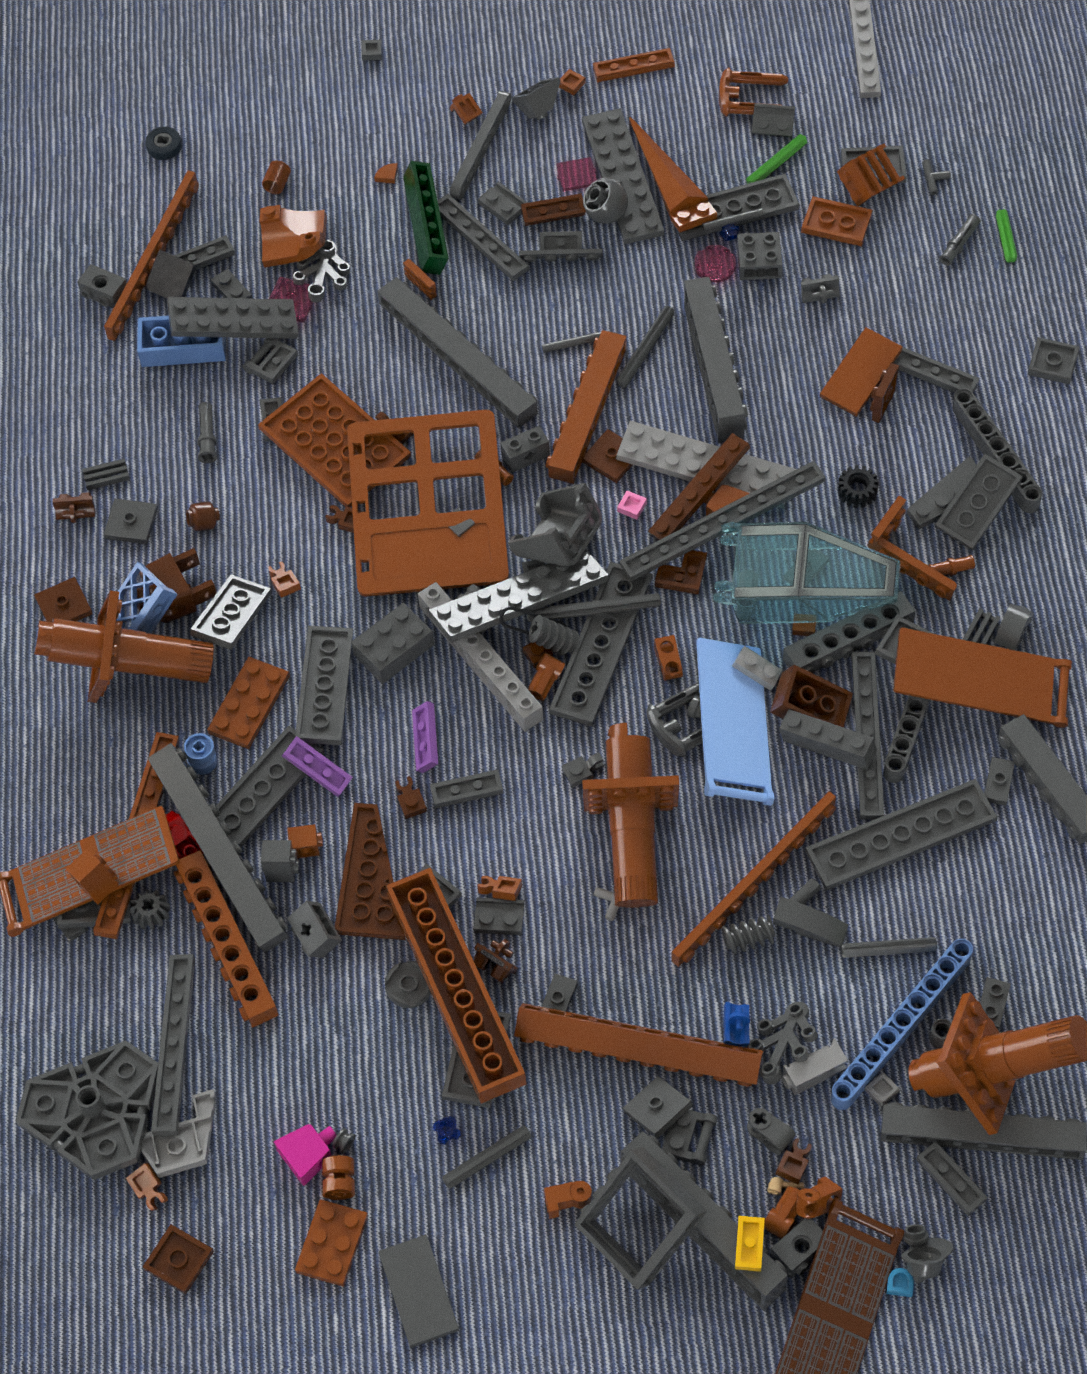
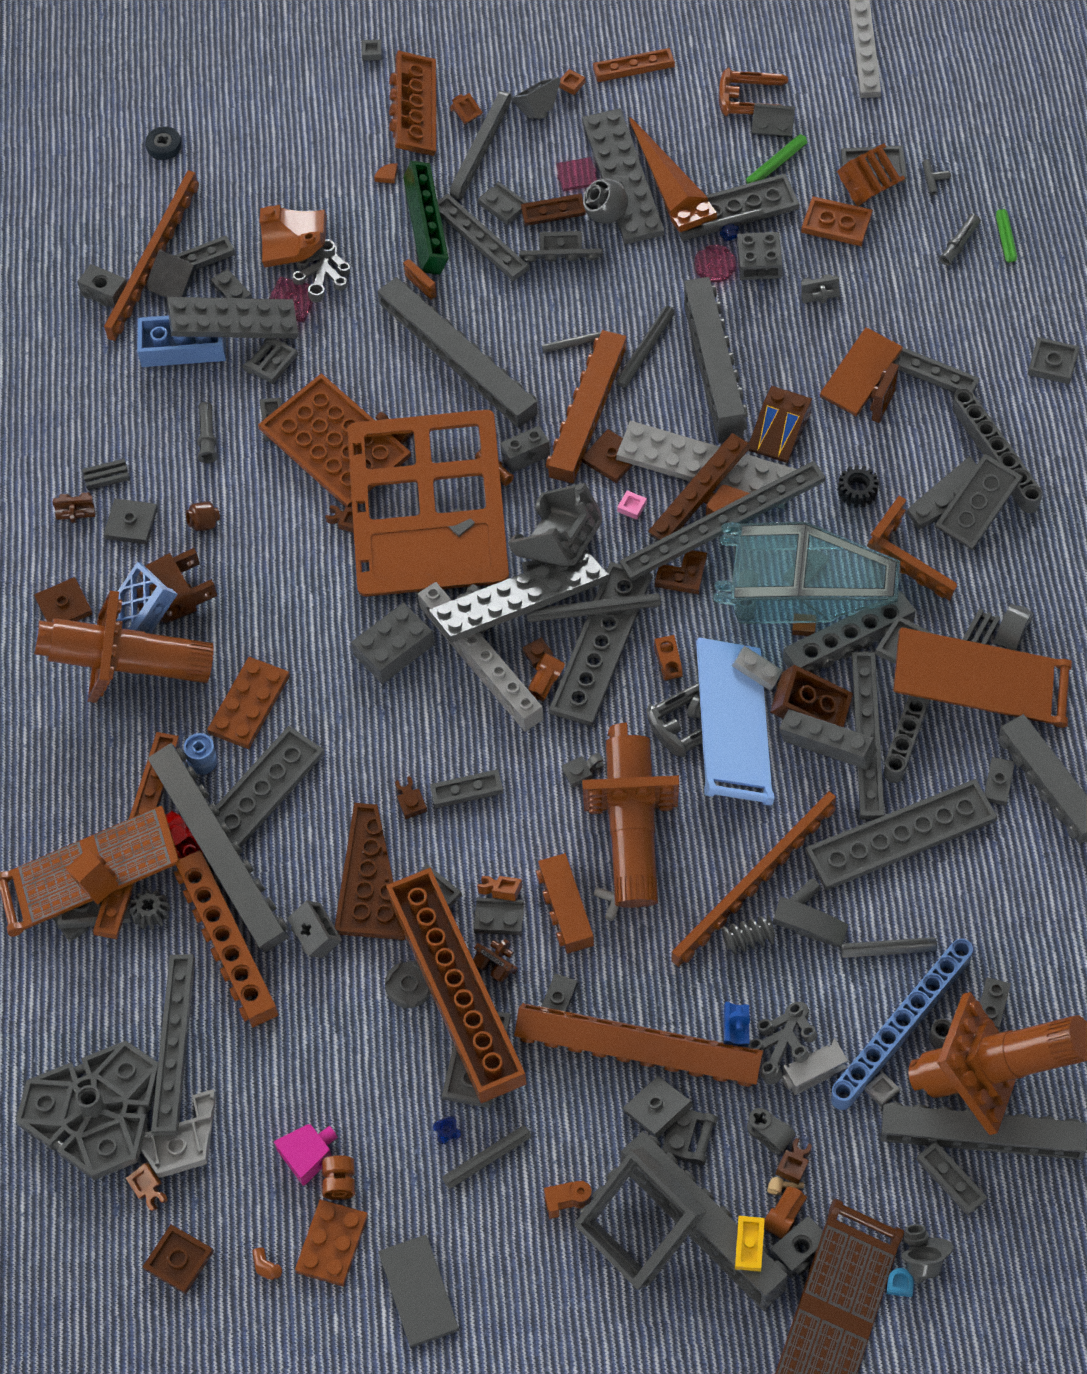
(230, 612): plate -> none
(263, 1267): none -> dark orange arm
(276, 177): dark orange piece -> none
(279, 861): dark grey brick -> none
(283, 580): plate -> none
(305, 840): dark orange brick -> none
(317, 766): medium lavender plate -> none
(324, 685): dark grey plate -> none
(343, 1140): dark grey bush -> none
(414, 103): none -> dark orange plate
(425, 737): medium lavender plate -> none
(525, 612): black piece -> none
(553, 635): dark grey piece -> none
(565, 903): none -> dark orange brick
(780, 424): none -> reddish brown slope
(817, 1199): dark orange leg -> none
(952, 566): dark orange pin -> none

